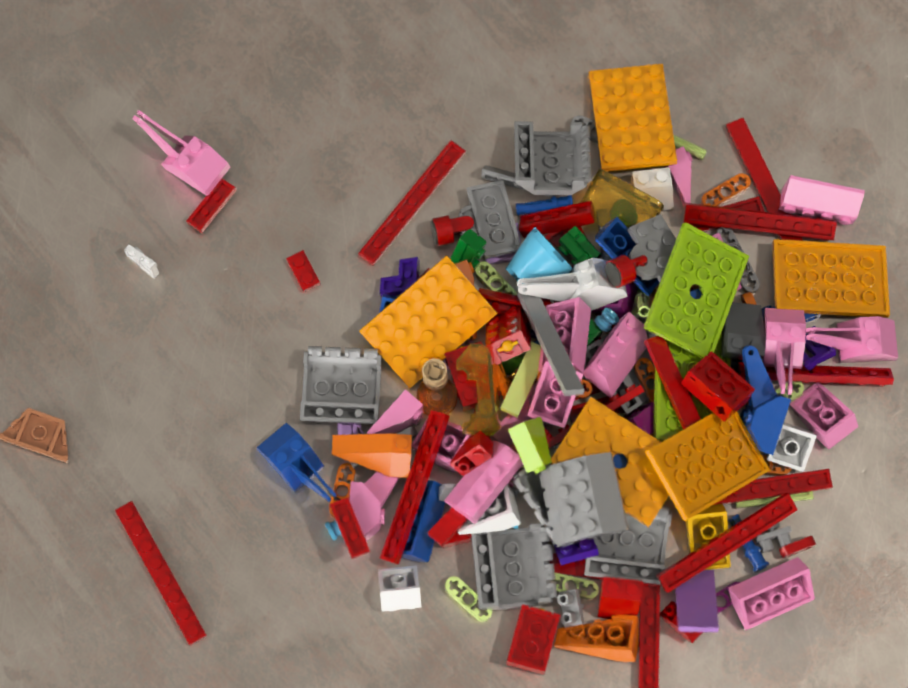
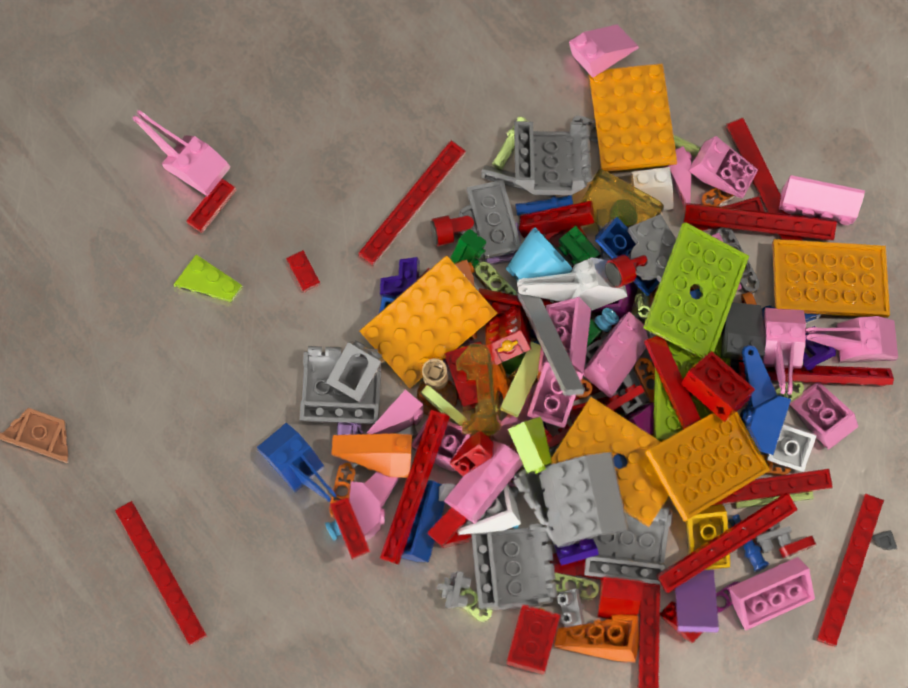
(142, 261): white wing -> none
(207, 279): none -> lime wing
(374, 362): none -> light grey panel
(399, 588): white slope -> none
(443, 406): none -> yellowish green beam
(451, 590): none -> light grey hips
(506, 149): none -> yellowish green pin
(601, 48): none -> bright pink slope
(723, 168): none -> bright pink slope
(850, 570): none -> red plate
(885, 540): none -> dark grey tile

